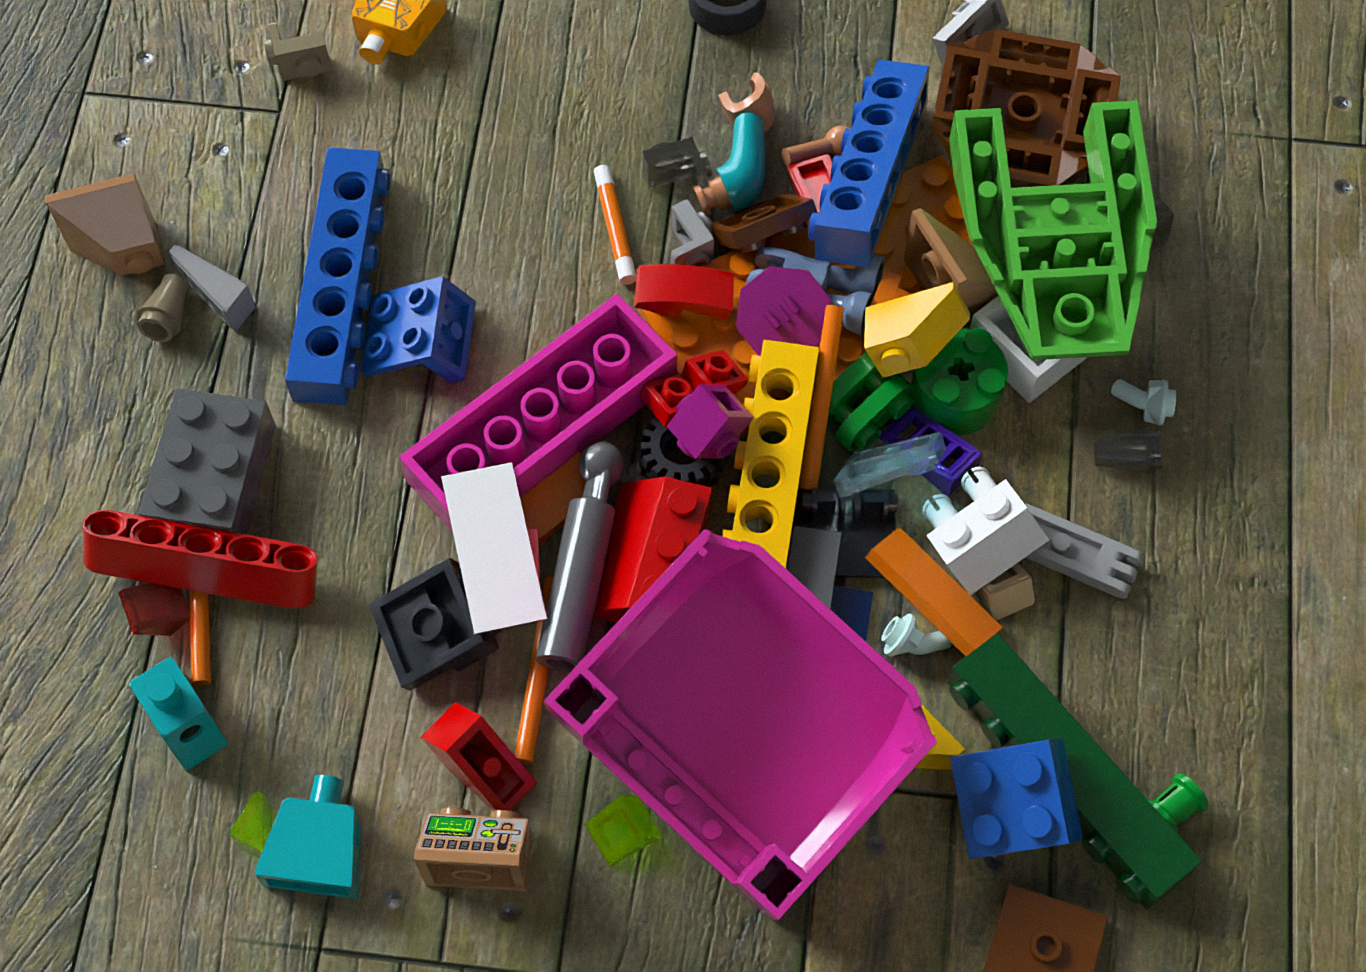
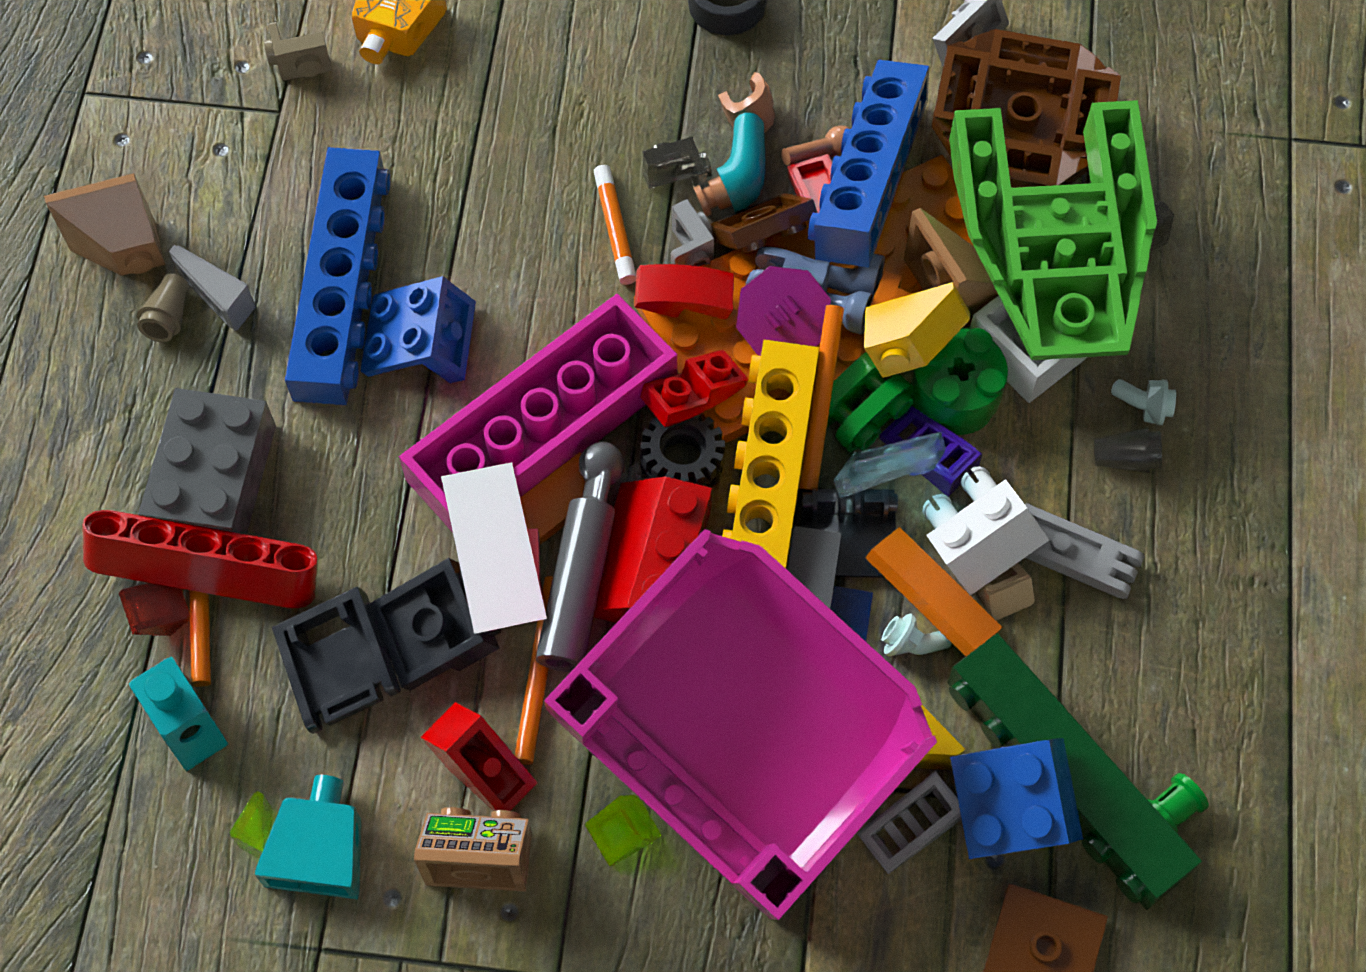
(339, 671): none -> black container
(709, 422): magenta brick -> none
(901, 808): none -> light grey slope

